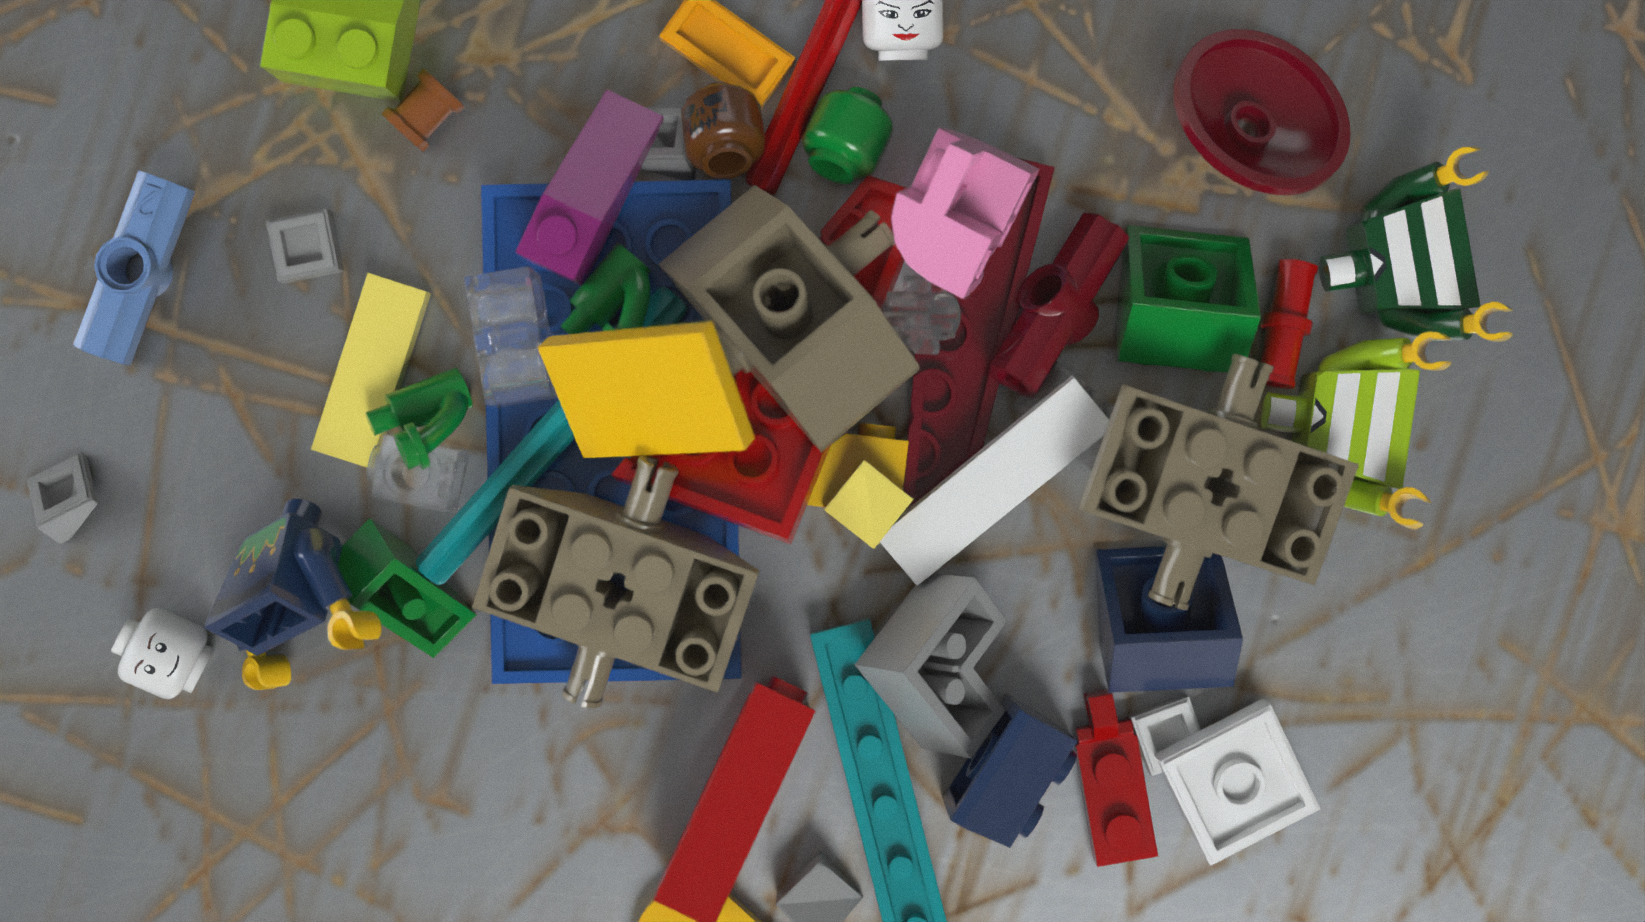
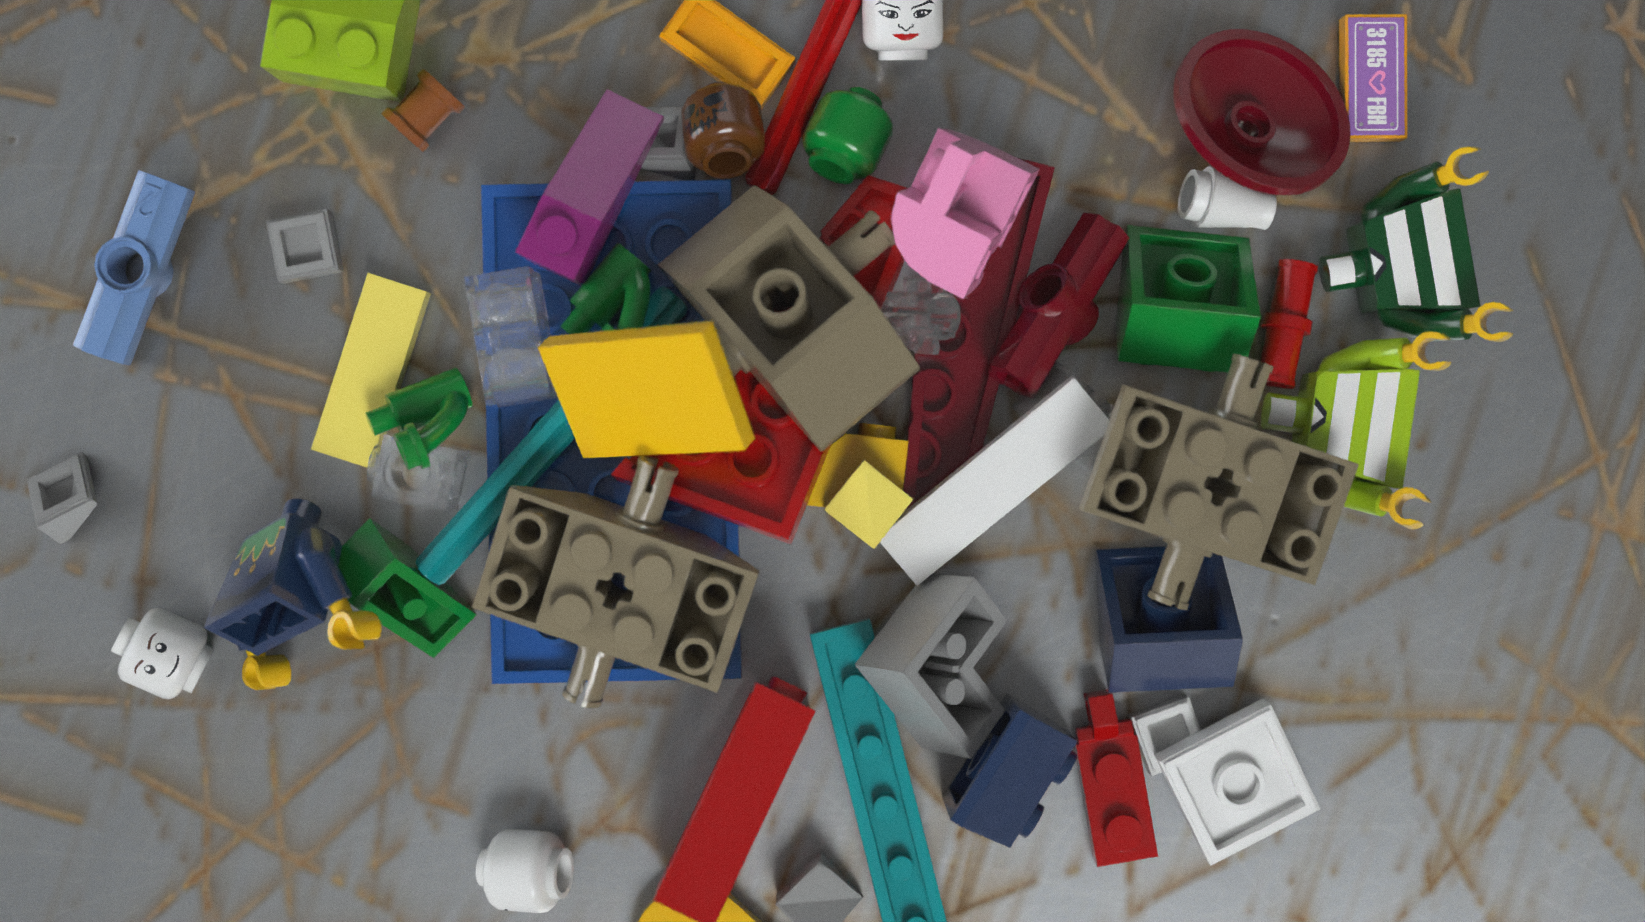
(525, 870): none -> white head
(1218, 202): none -> white cone
(1374, 75): none -> medium lavender tile

